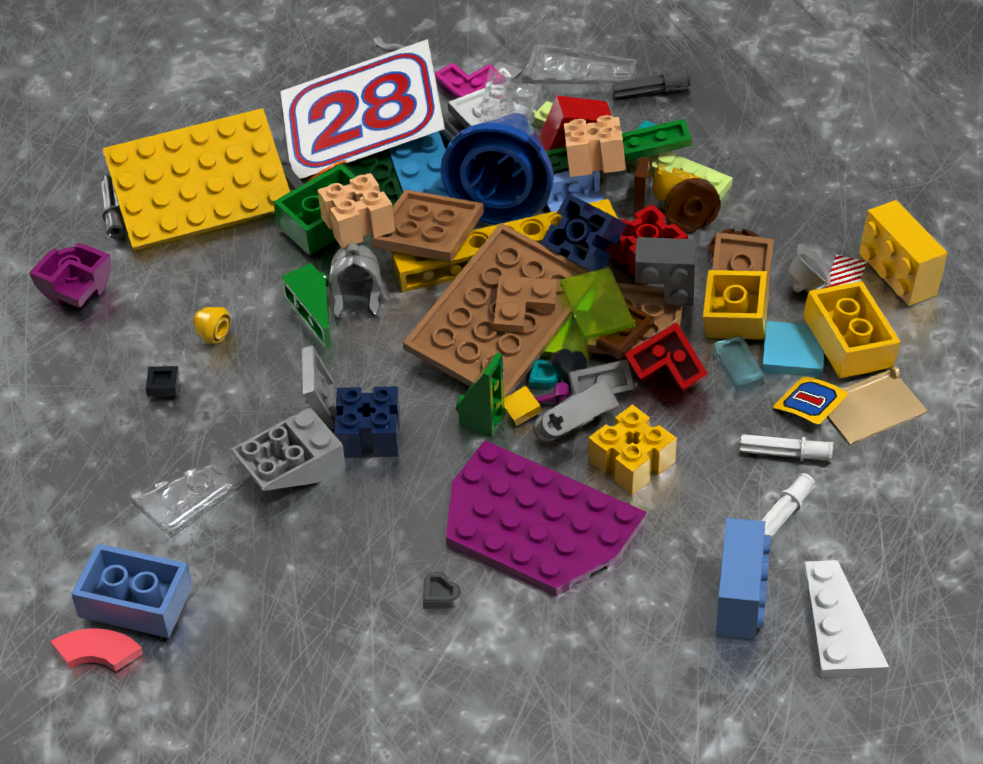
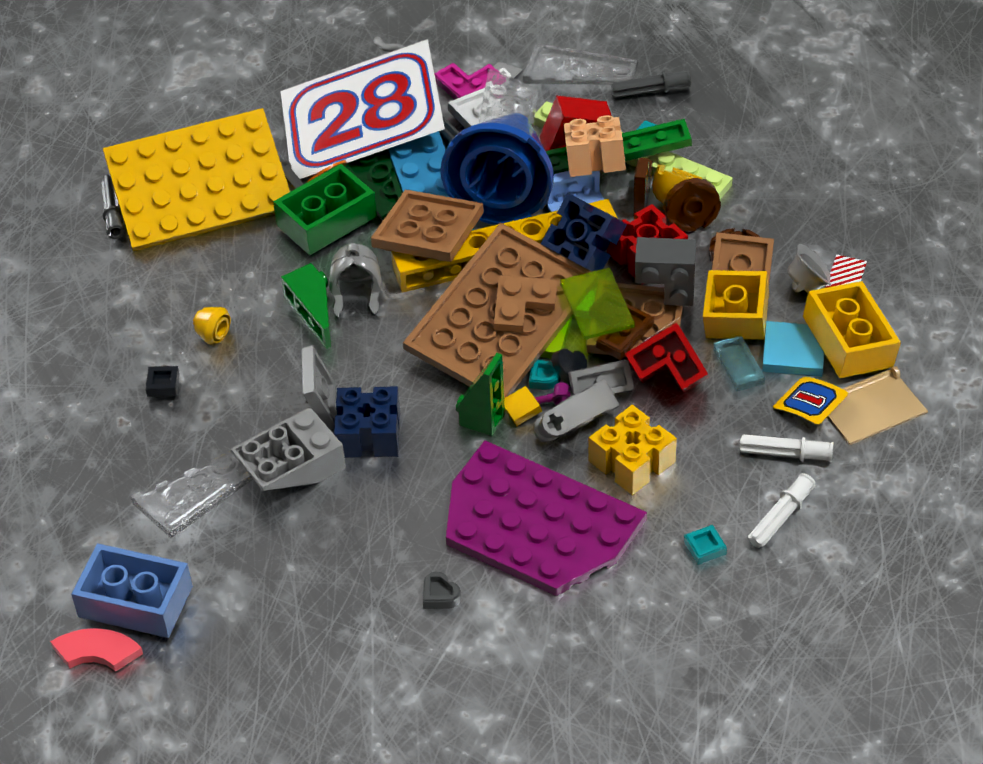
(72, 274): magenta brick -> none
(356, 210): light nougat brick -> none
(705, 544): none -> teal tile
(743, 579): medium blue brick -> none
(839, 626): white wing -> none
(902, 252): yellow brick -> none

